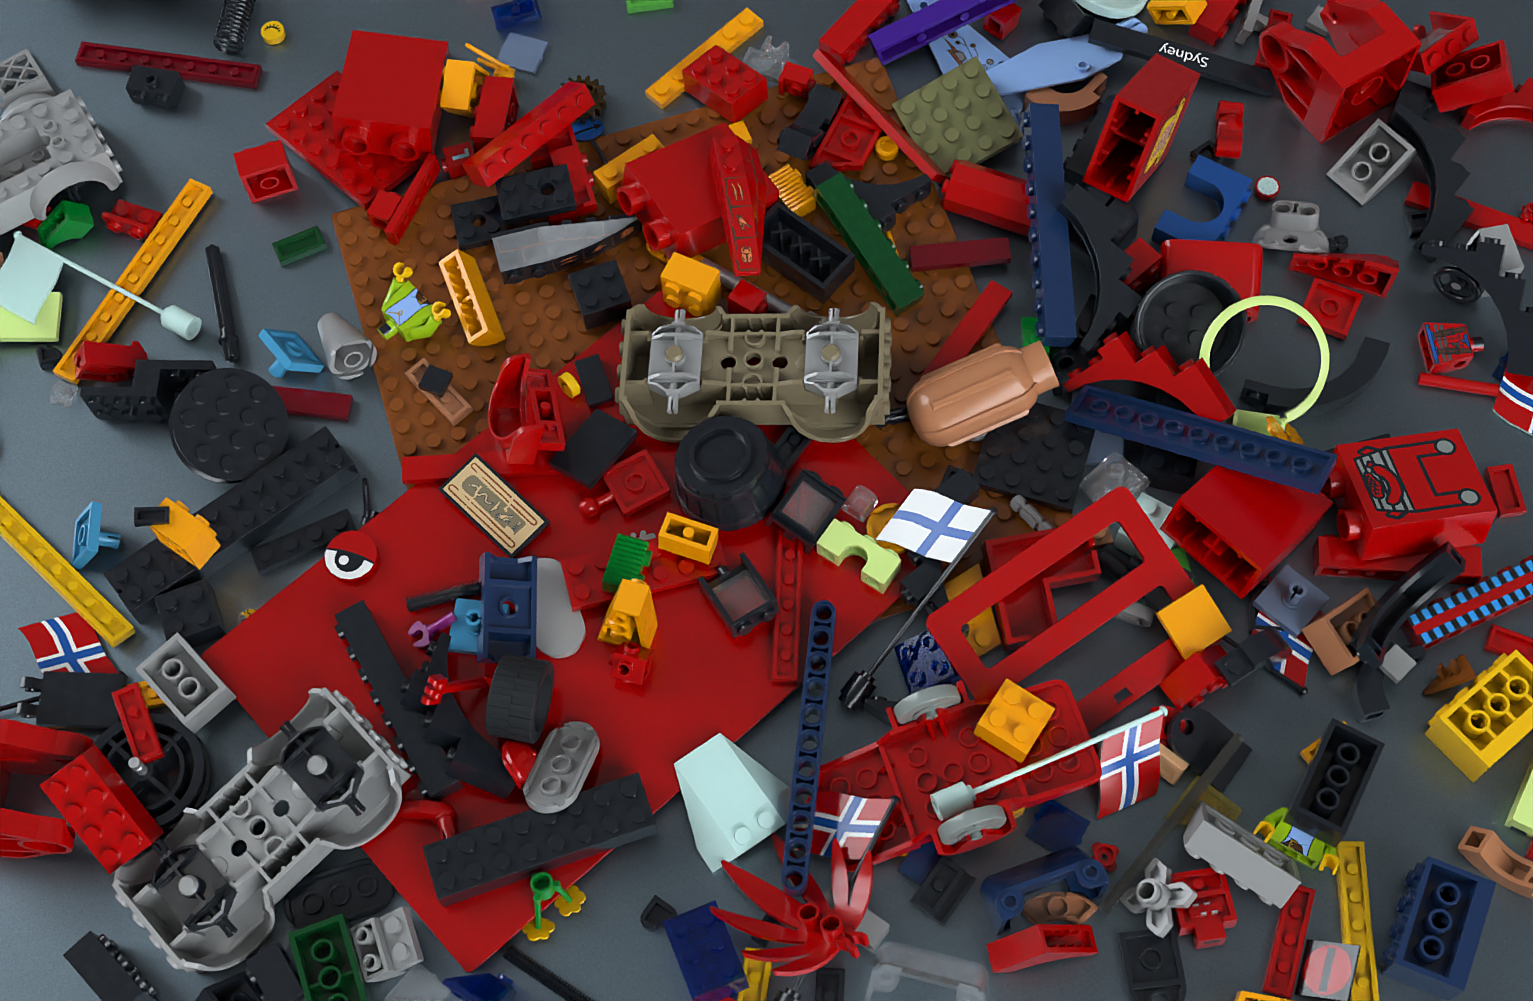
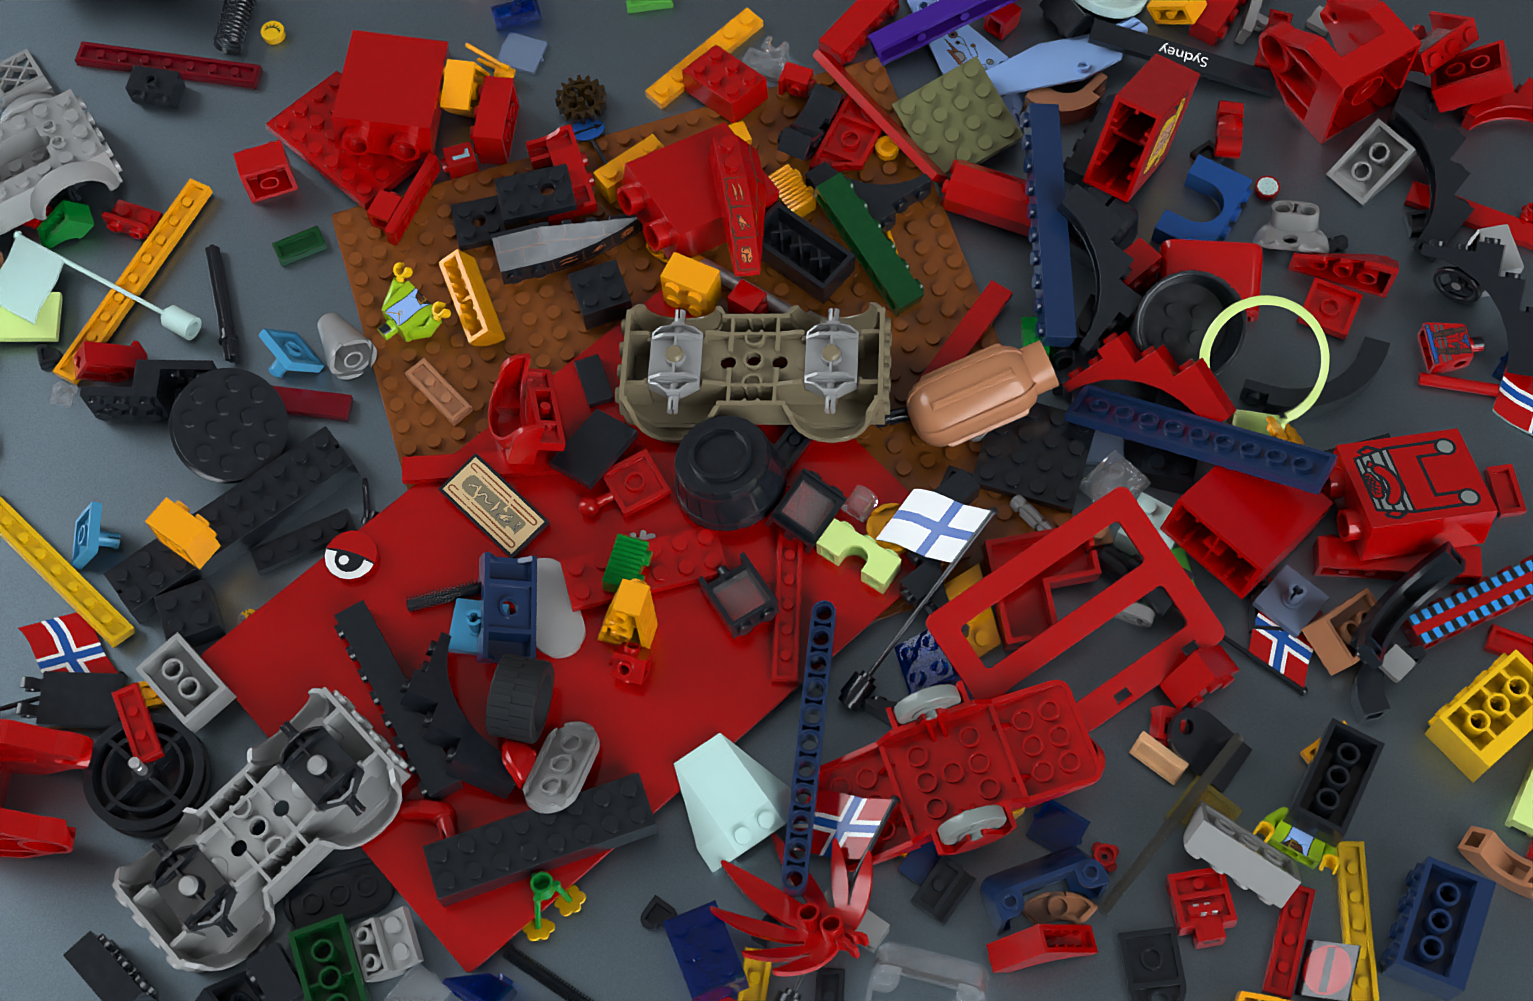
(102, 809): red brick -> none
(151, 516): black piece -> none
(430, 630): magenta bar -> none
(435, 381): black tile -> none
(440, 686): red hinge -> none
(528, 134): red brick -> none
(569, 384): yellow tile -> none
(688, 538): light orange brick -> none
(960, 254): dark red tile -> none
(1014, 720): light orange brick -> none
(1127, 760): flag -> none
(1158, 897): light grey plant -> none
(1193, 621): light orange tile -> none
(1262, 649): black arch -> none
(1456, 673): dark orange piece -> none

